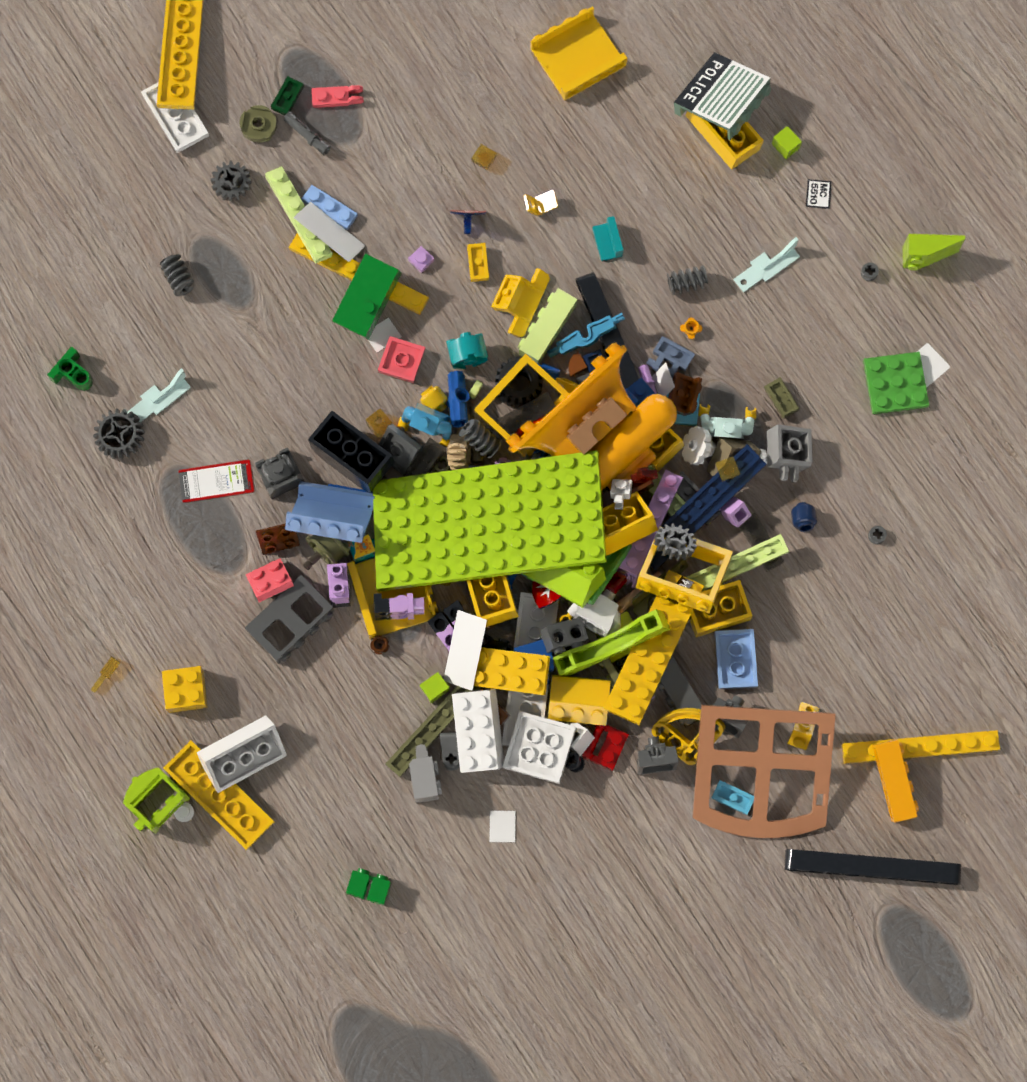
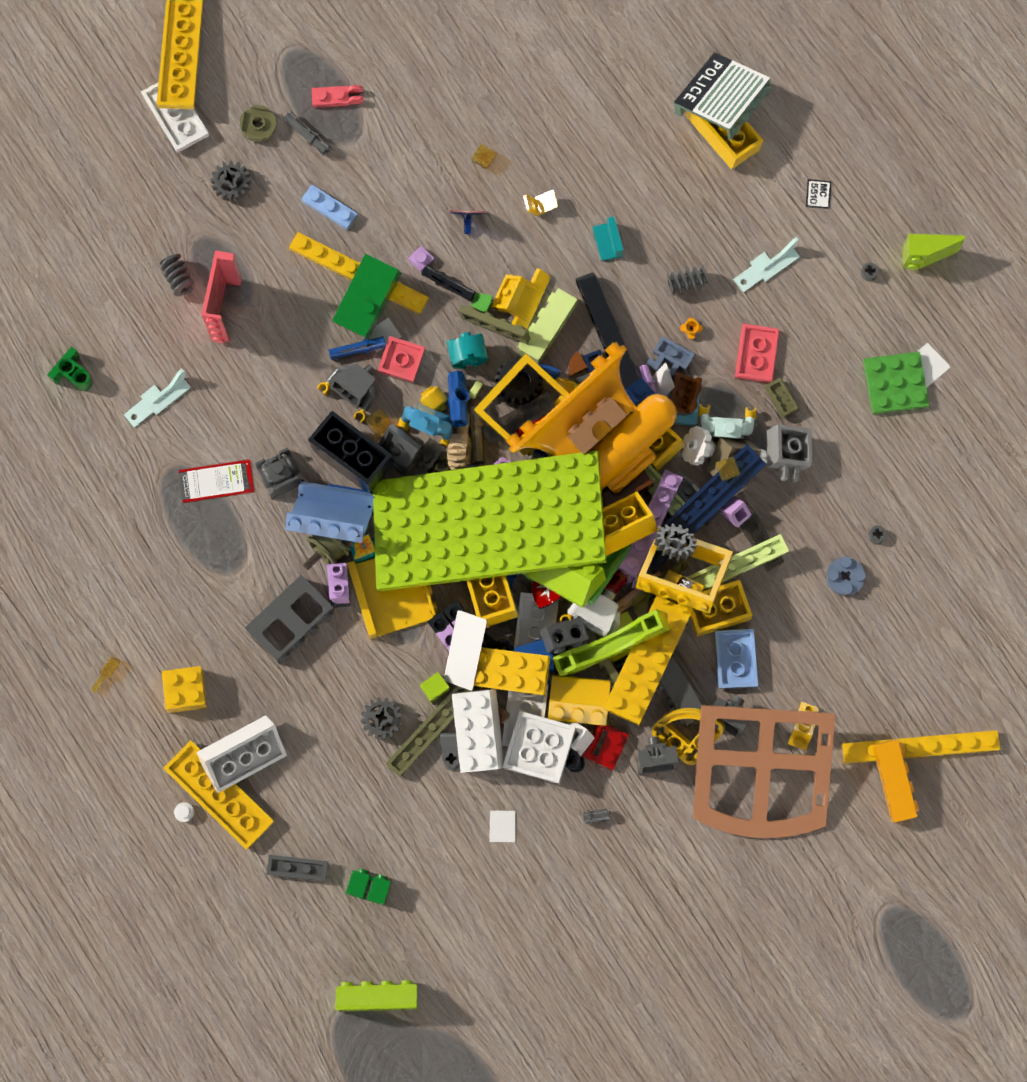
(126, 431): dark grey gear -> none
(141, 788): lime animal -> none
(223, 272): none -> coral panel
(269, 580): coral plate -> none
(276, 539): reddish brown hinge -> none
(287, 96): dark green plate -> none
(293, 205): yellowish green plate -> none
(297, 868): none -> dark grey plate
(329, 231): white sticker -> none
(354, 385): none -> dark grey torso
(374, 644): reddish brown plate -> none
(376, 997): none -> lime slope
(379, 343): none -> blue pin
(390, 720): none -> dark grey gear
(397, 607): lavender hips -> none
(423, 776): light grey hinge -> none
(441, 279): none -> black pin
(478, 262): yellow plate -> none
(480, 437): dark grey piece -> none
(482, 302): none -> bright green slope
(499, 326): none -> olive plate
(577, 53): yellow panel -> none
(577, 340): dark azure piece -> none
(595, 816): none -> dark grey pin
(620, 490): white plate -> none
(644, 475): clear red plate -> none
(733, 797): medium azure plate -> none
(757, 353): none -> coral tile
(786, 142): lime panel -> none
(804, 517): dark blue head -> none
(849, 566): none -> sand blue plate
(872, 867): black beam -> none

